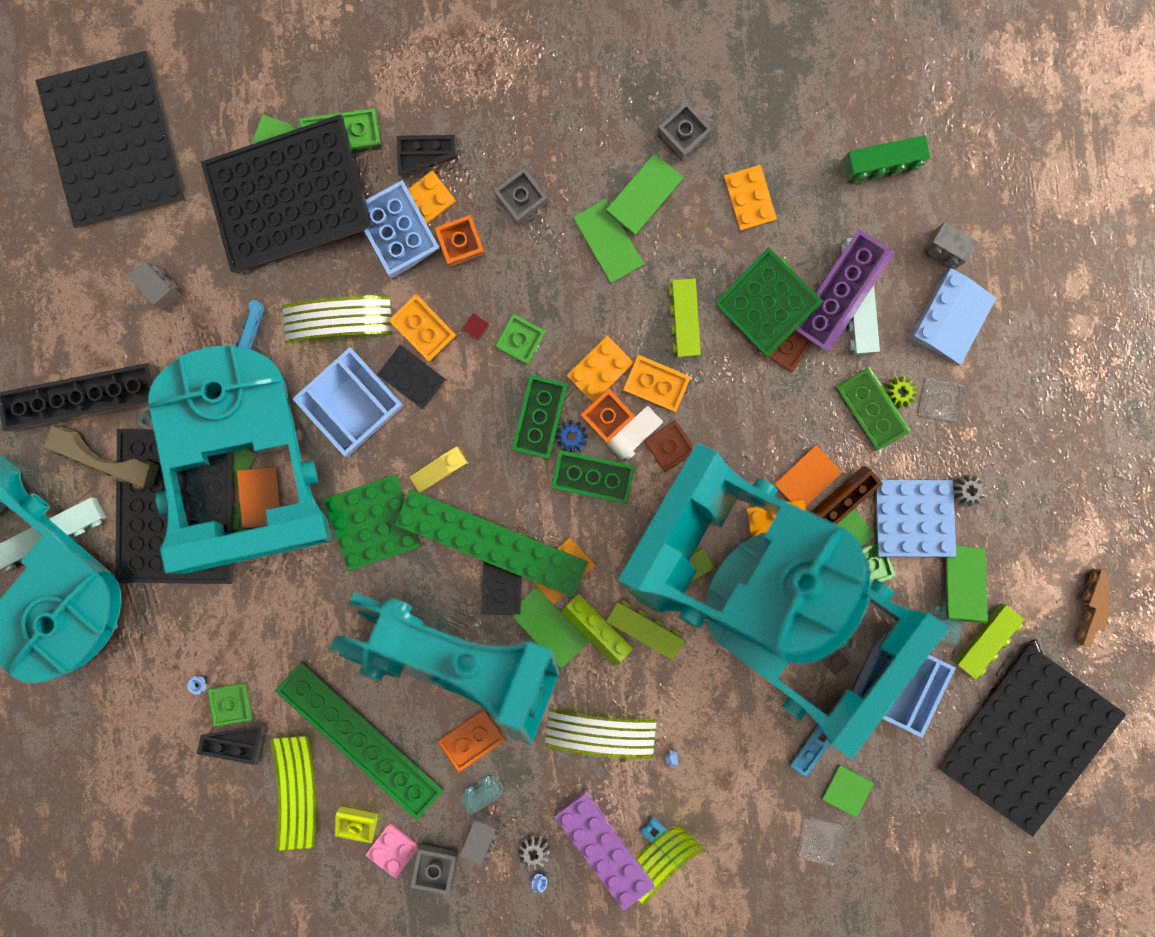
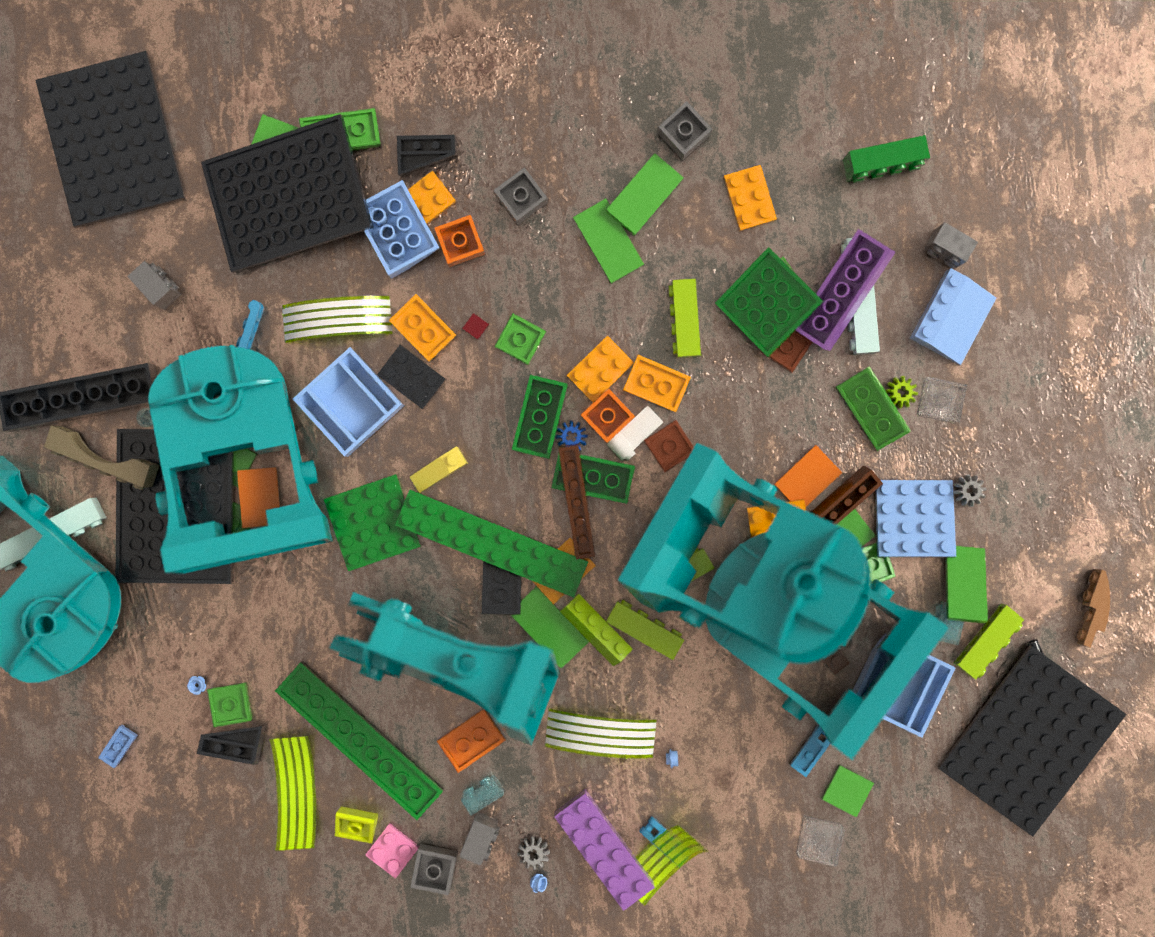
(118, 746): none -> medium blue plate
(576, 501): none -> reddish brown plate

